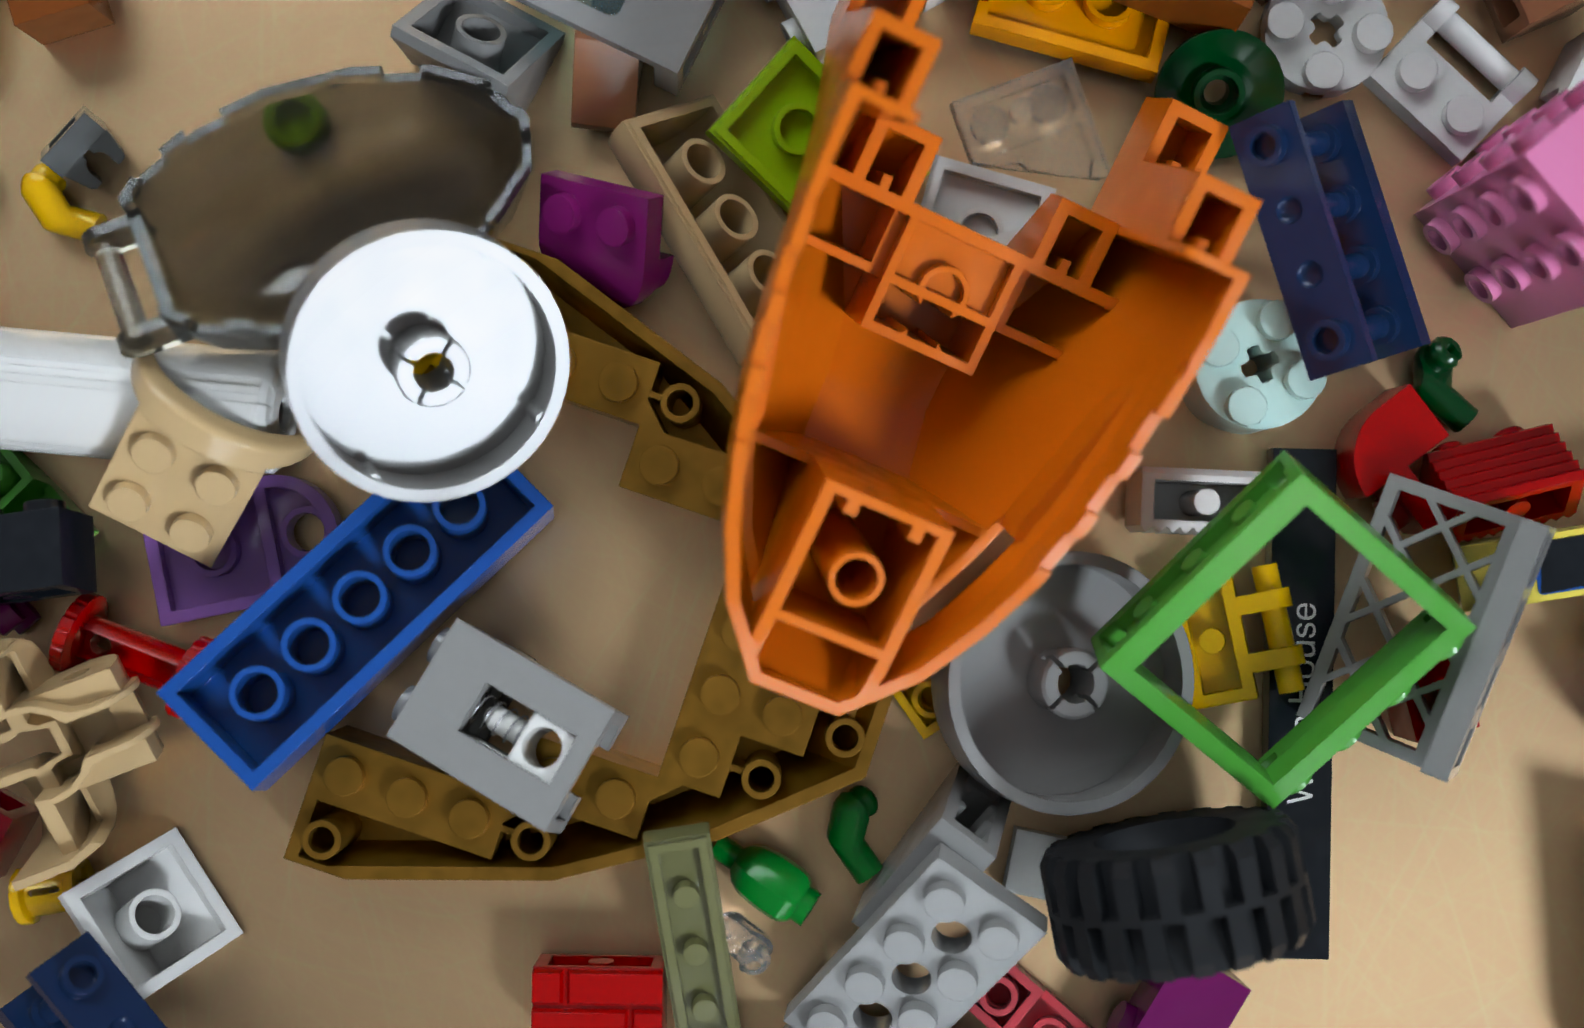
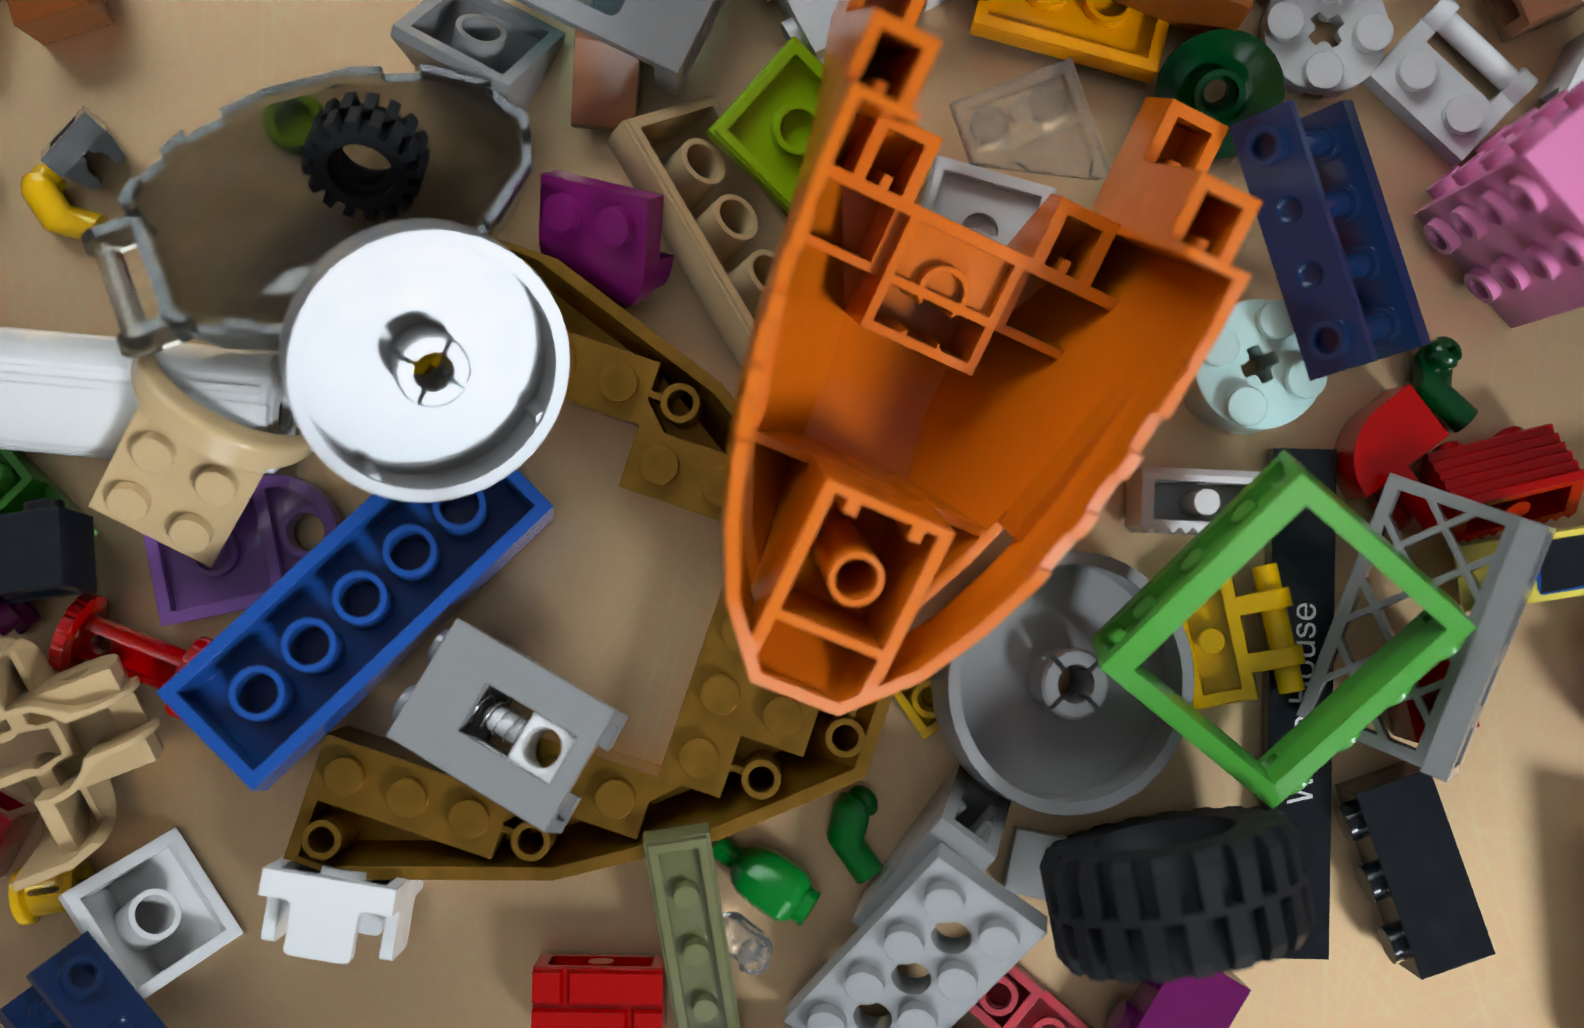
(330, 907): none -> white panel
(375, 128): none -> black tyre
(1412, 870): none -> black brick

